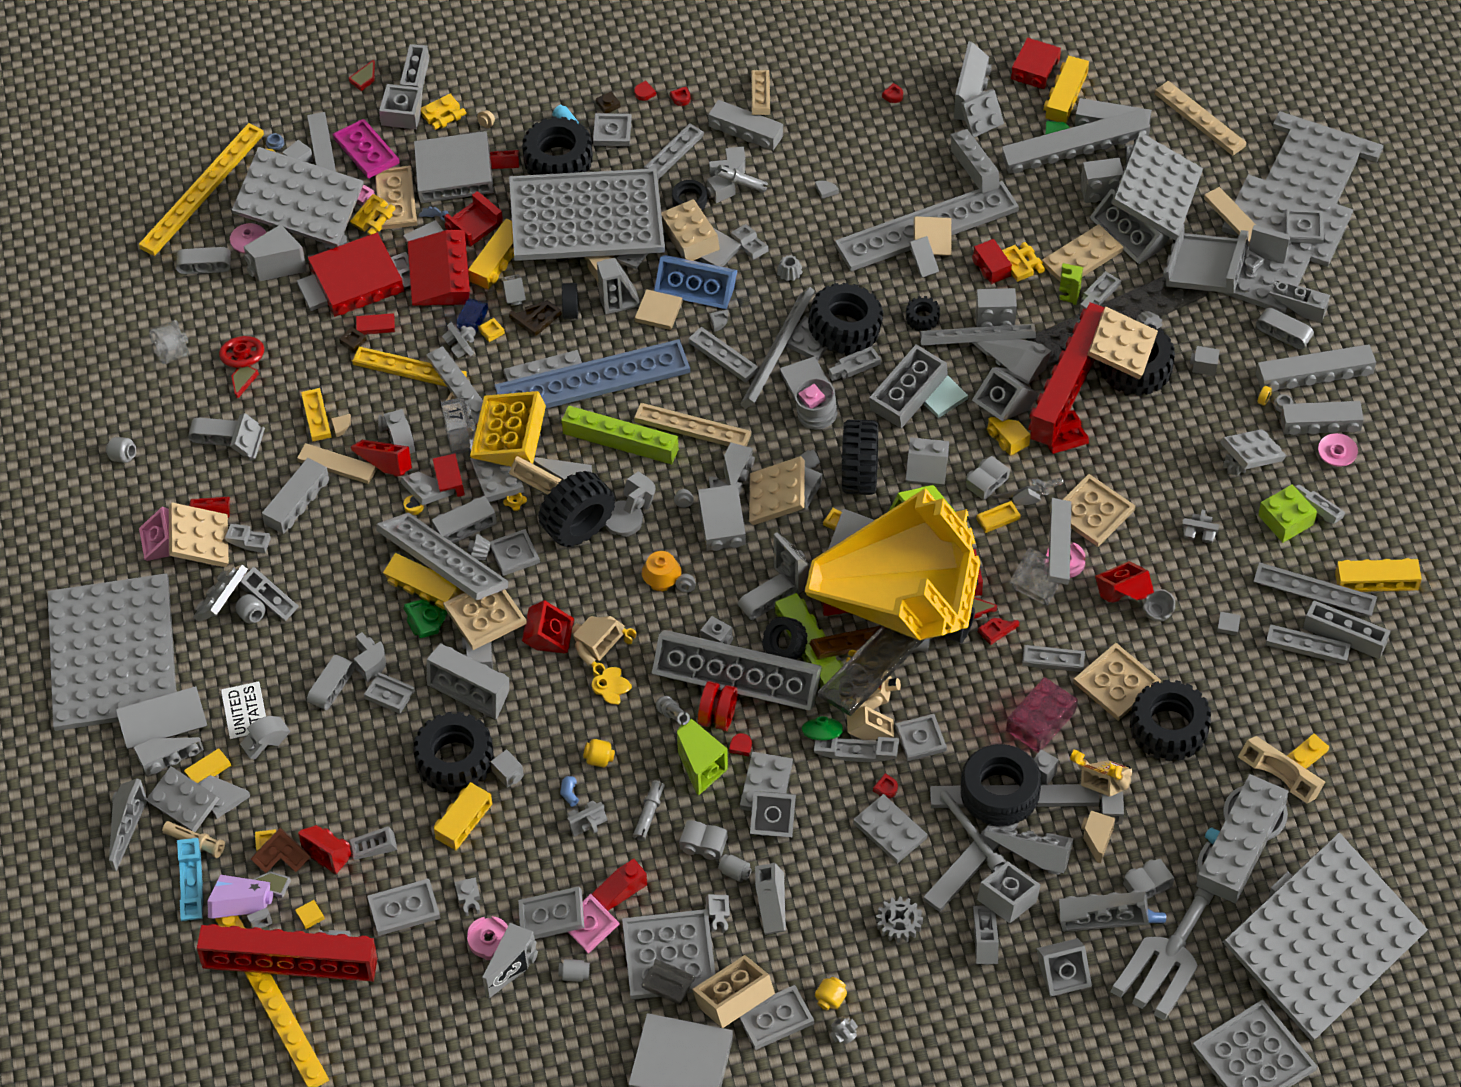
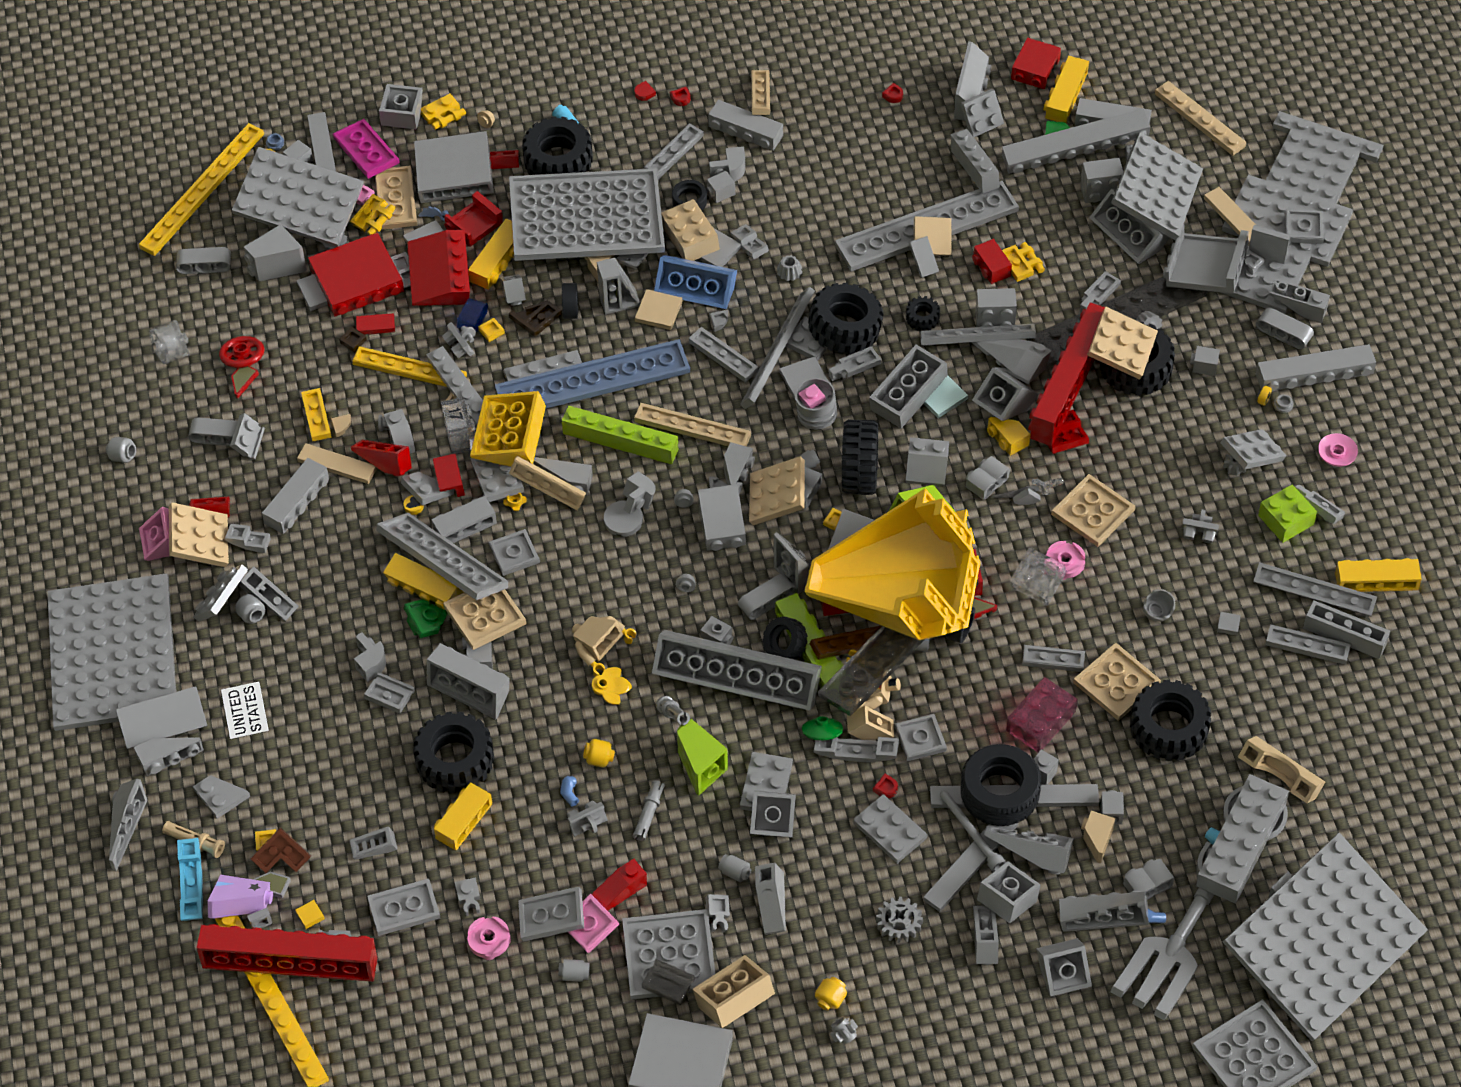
(182, 799): light grey plate -> none
(209, 765): yellow tile -> none
(244, 235): bright pink dish -> none
(264, 732): light grey brick -> none
(325, 847): red slope -> none
(330, 682): light grey beam -> none
(364, 76): tile -> none
(415, 66): light grey brick -> none
(479, 547): light grey piece -> none
(507, 768): light grey brick -> none
(510, 959): light grey slope -> none
(548, 628): red slope -> none
(576, 508): black tyre -> none
(608, 102): dark brown plate -> none
(612, 129): light grey plate -> none
(661, 570): light orange cone -> none
(703, 840): light grey brick -> none
(717, 706): red wheel -> none
(733, 175): light grey pin -> none
(741, 745): red tile -> none
(776, 1018): light grey plate -> none
(826, 188): light grey tile -> none
(996, 629): red tile -> none
(998, 516): yellow tile -> none
(1059, 541): light grey tile -> none
(1070, 282): lime hinge -> none
(1086, 251): tan plate -> none
(1103, 776): tan torso -> none
(1124, 580): red slope -> none
(1309, 751): yellow plate -> none
(1321, 417): light grey brick -> none

